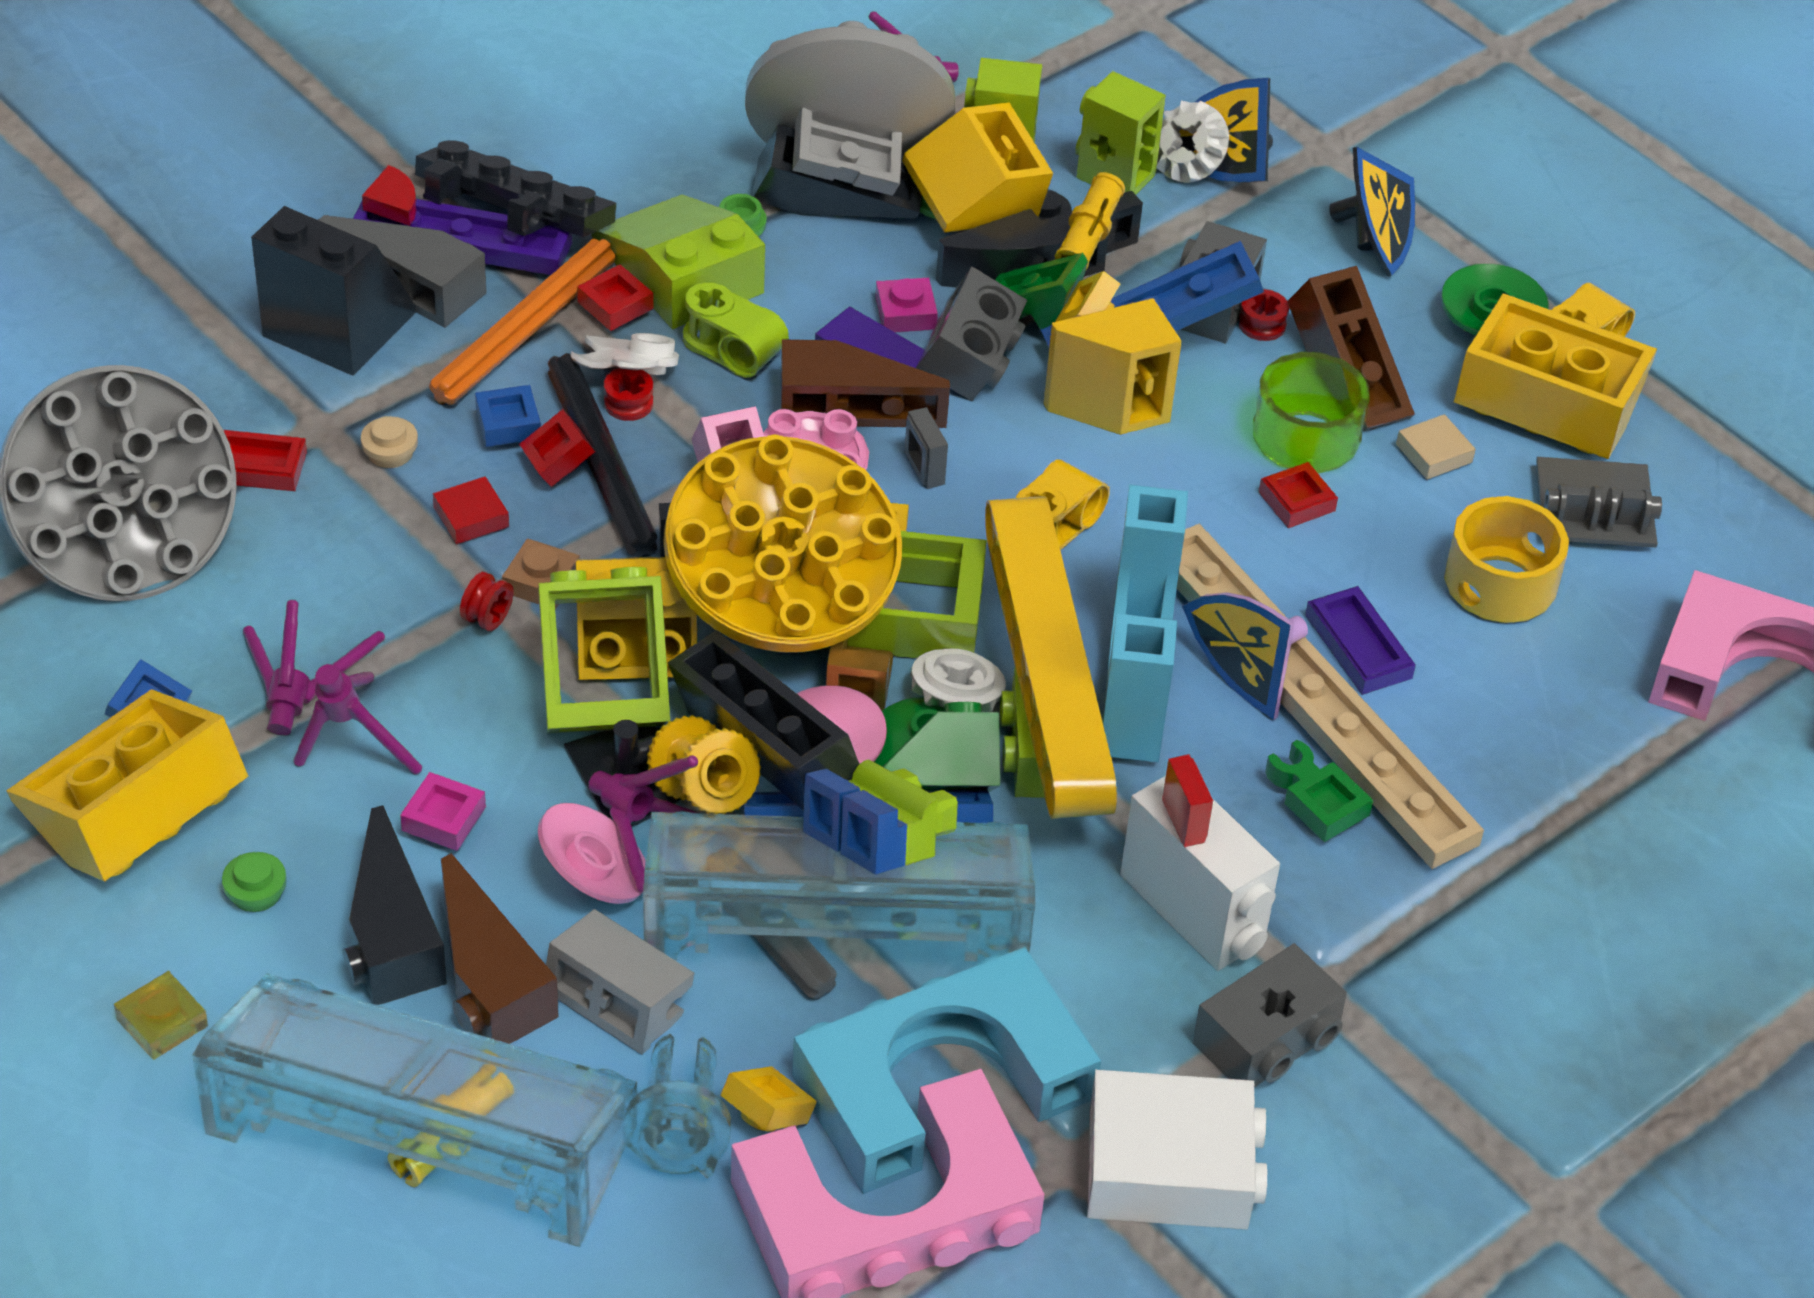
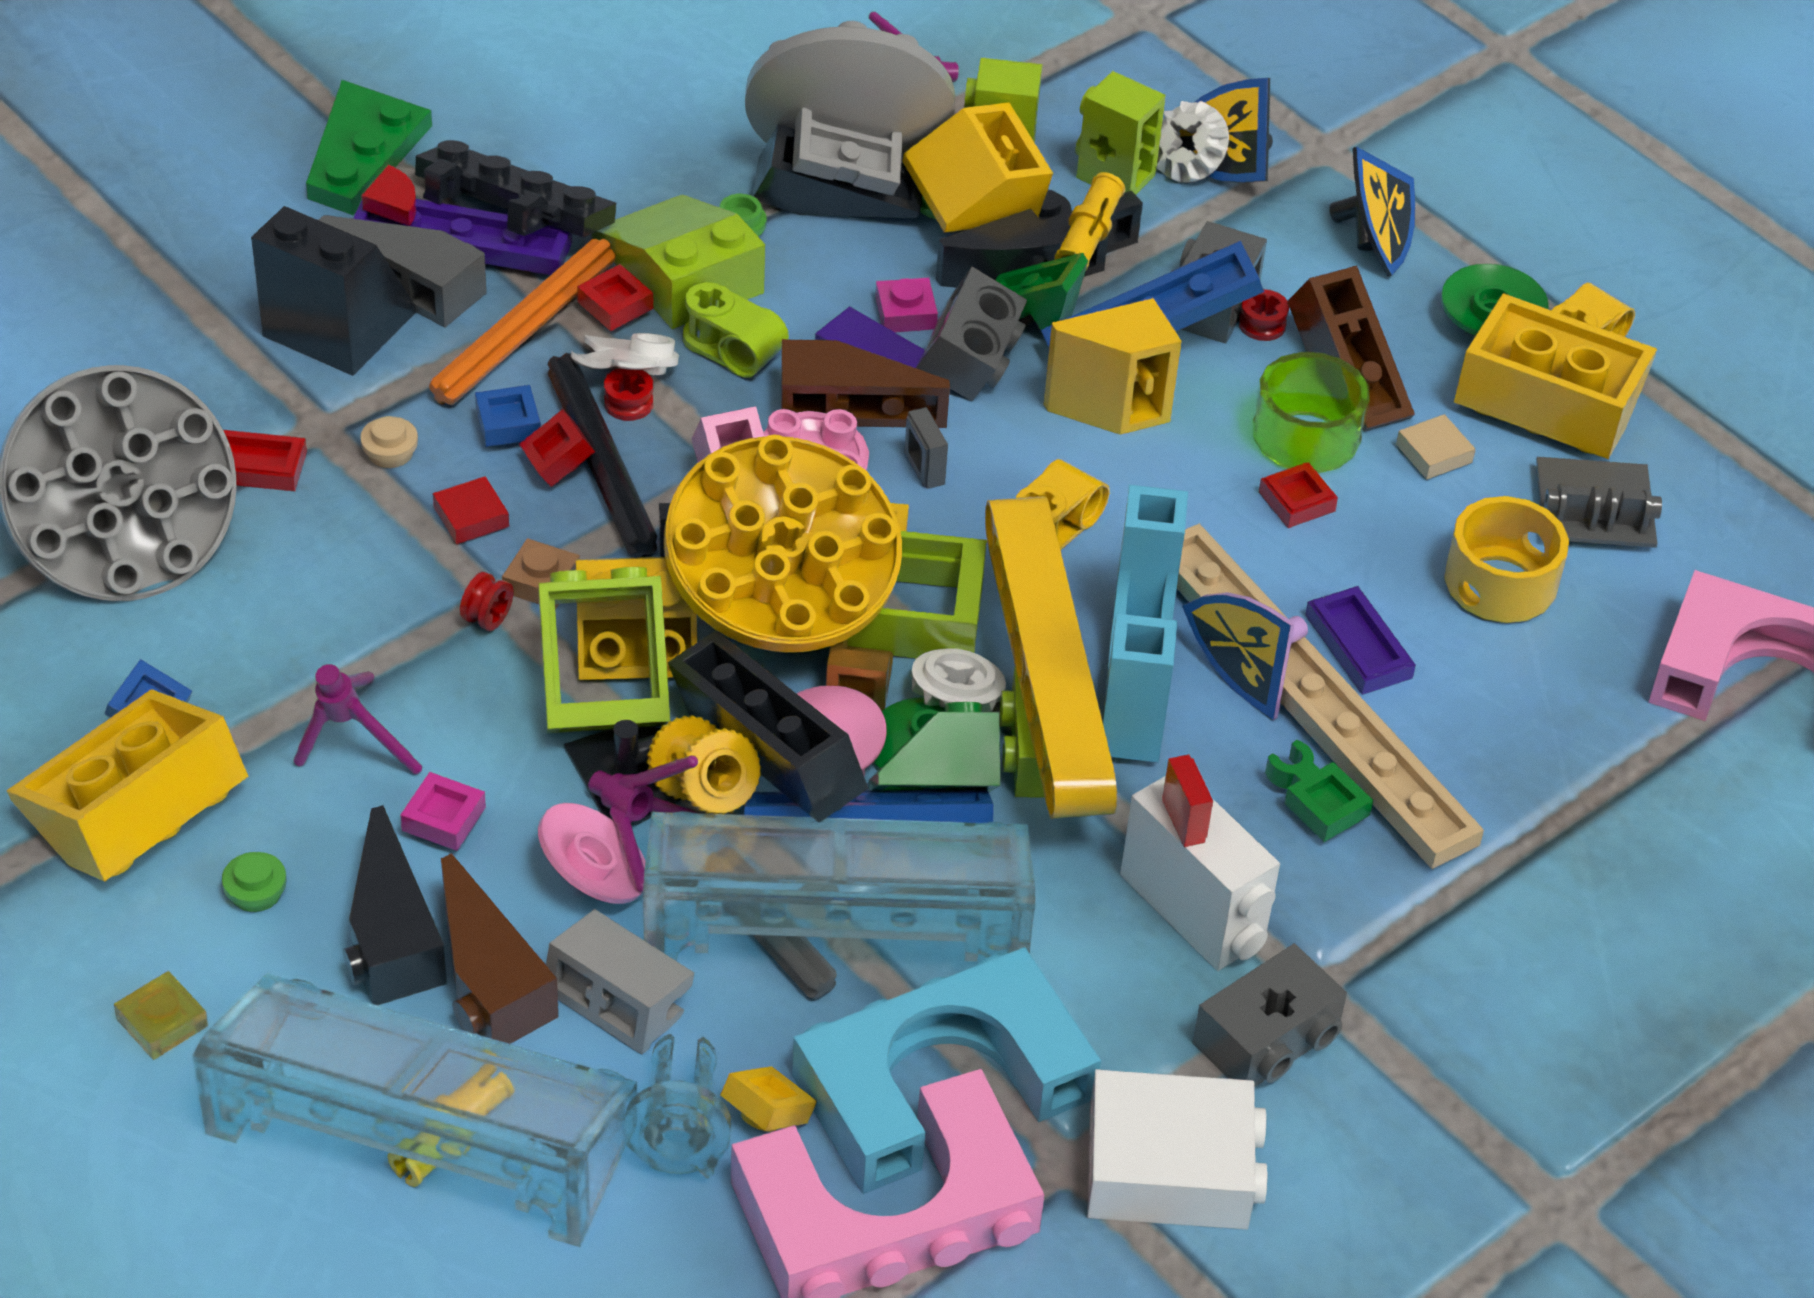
(290, 688): magenta plant -> none
(360, 141): none -> green wing
(877, 816): hips -> none
(1090, 296): yellow plate -> none

